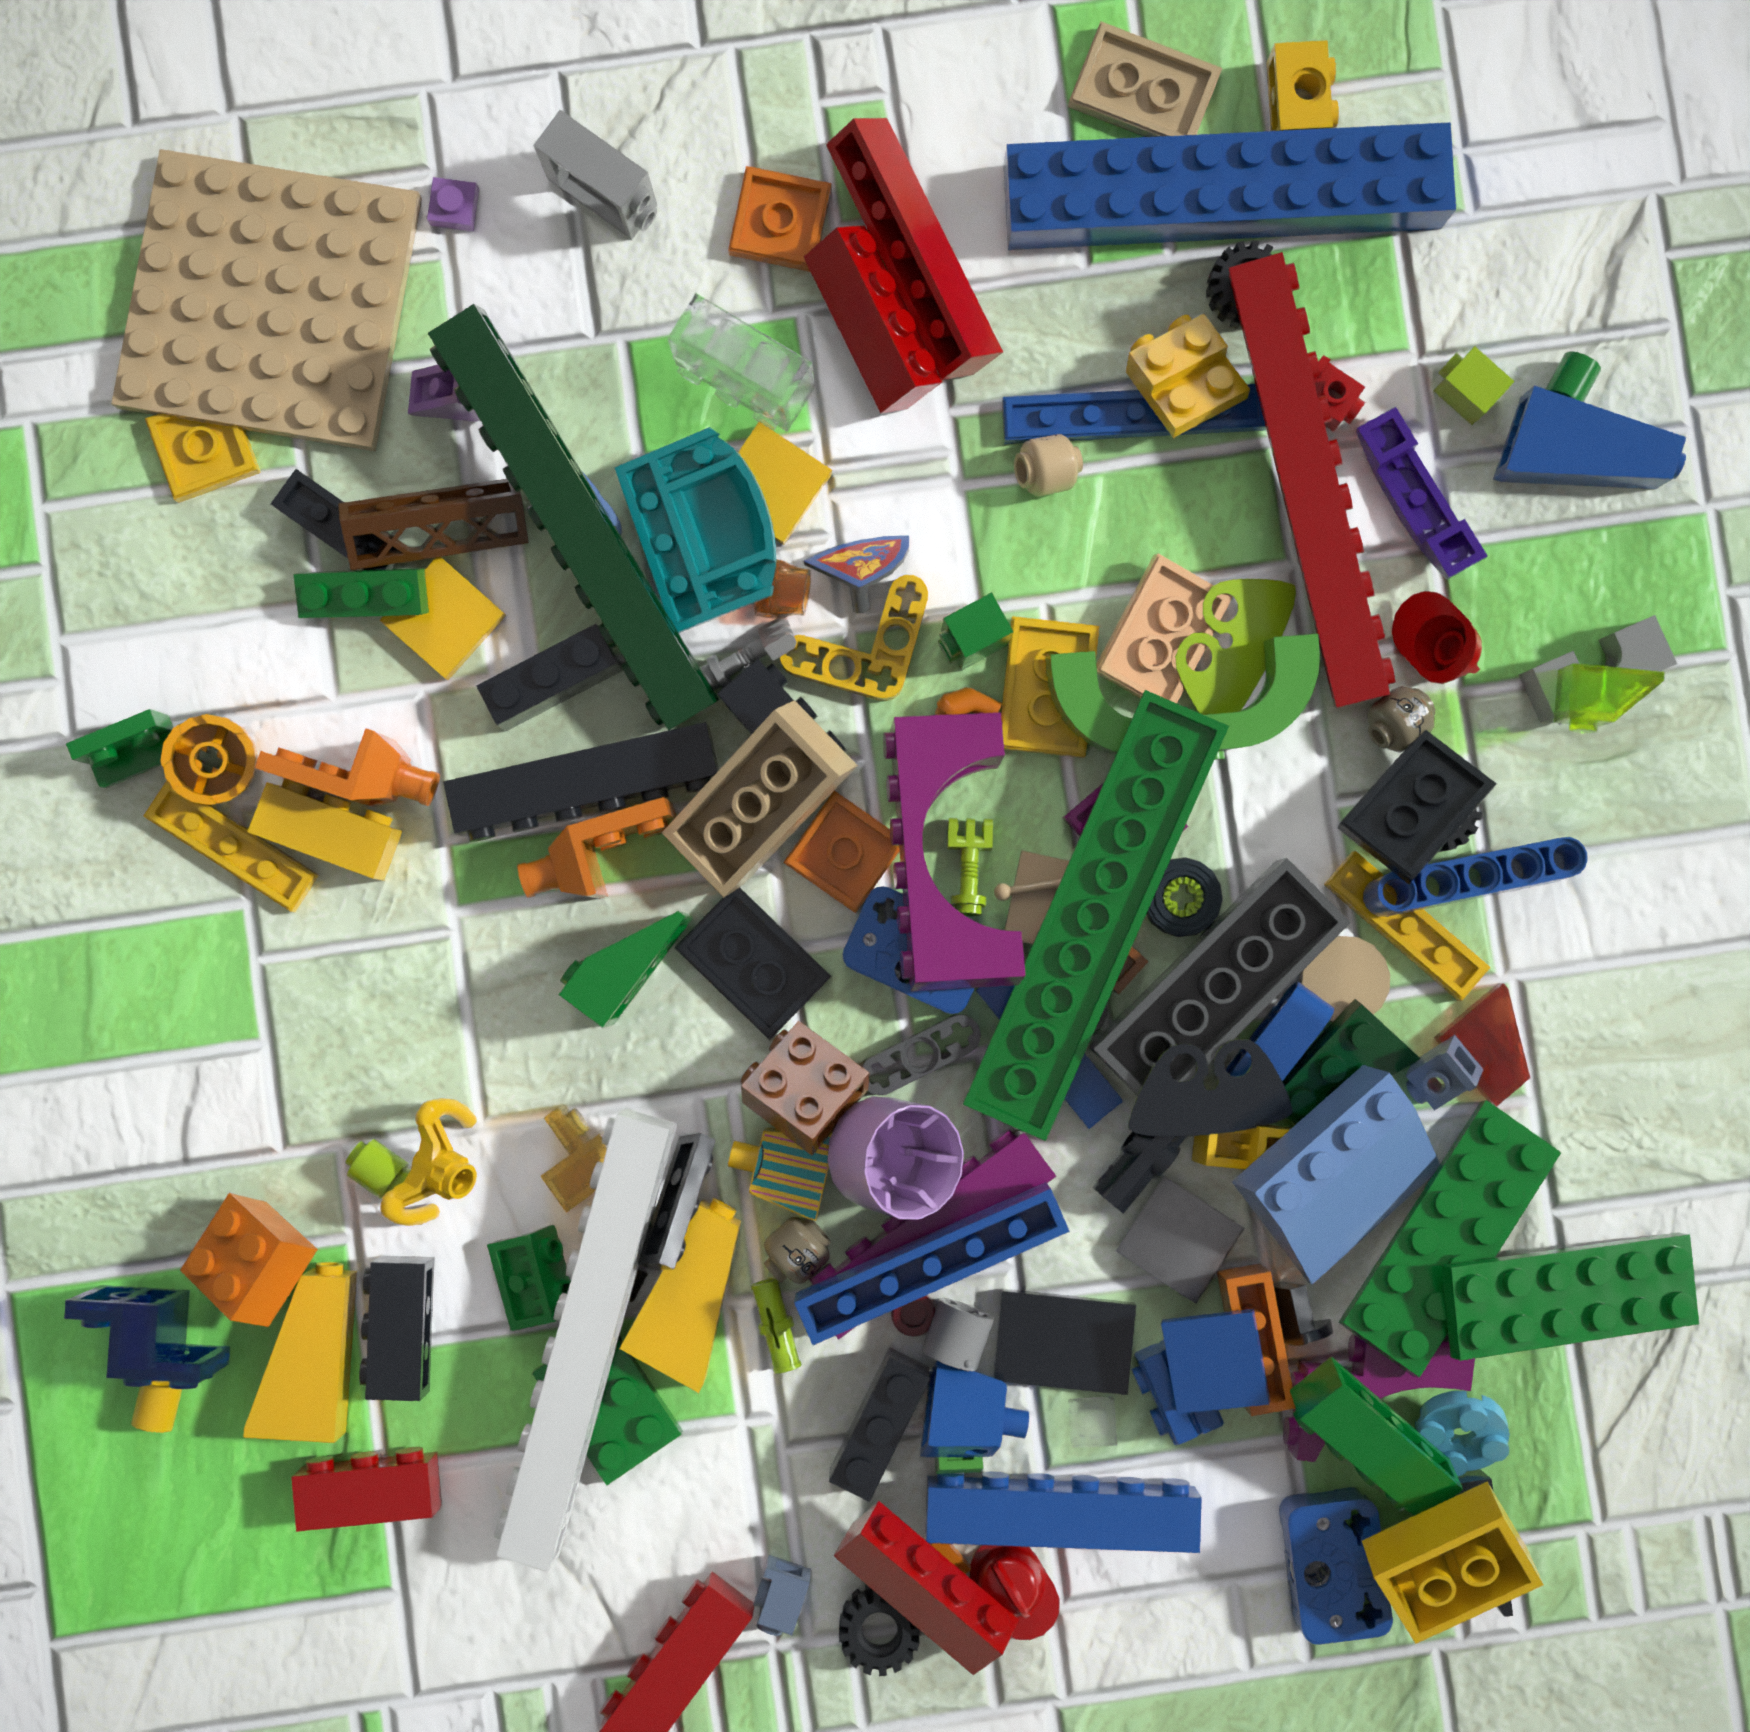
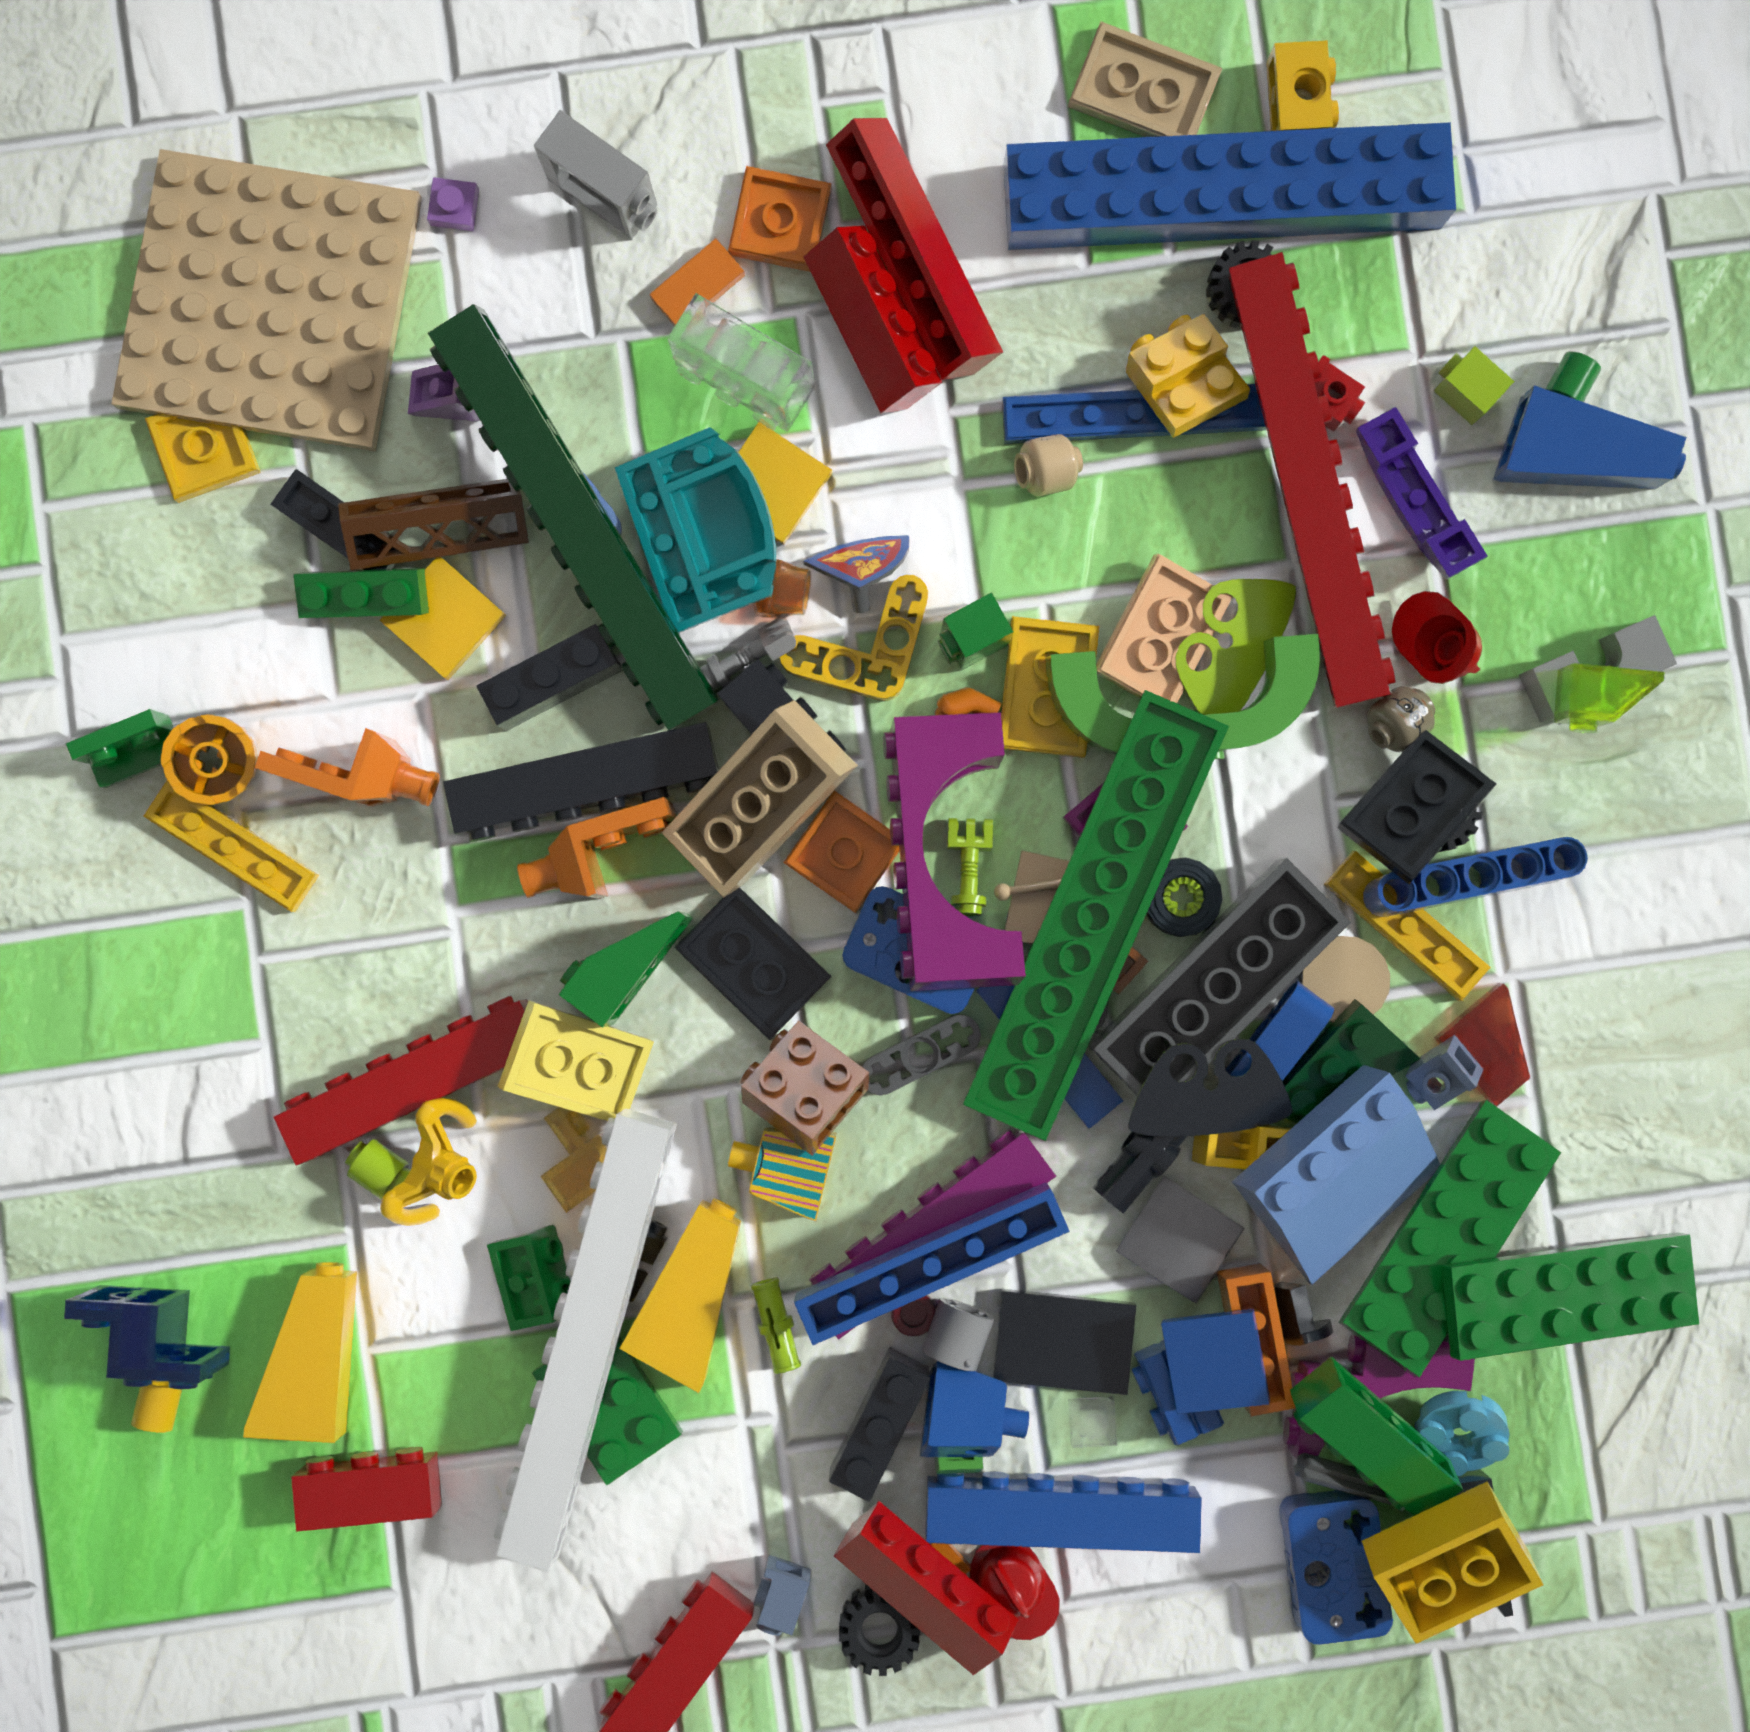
(248, 1260): orange brick -> none
(326, 829): yellow brick -> none
(398, 1328): black brick -> none
(402, 1084): none -> red brick
(574, 1062): none -> light yellow plate
(677, 1202): black plate -> none
(707, 274): none -> orange tile
(796, 1250): dark tan head -> none
(895, 1157): lavender piece -> none
(1336, 1476): none -> dark grey axle

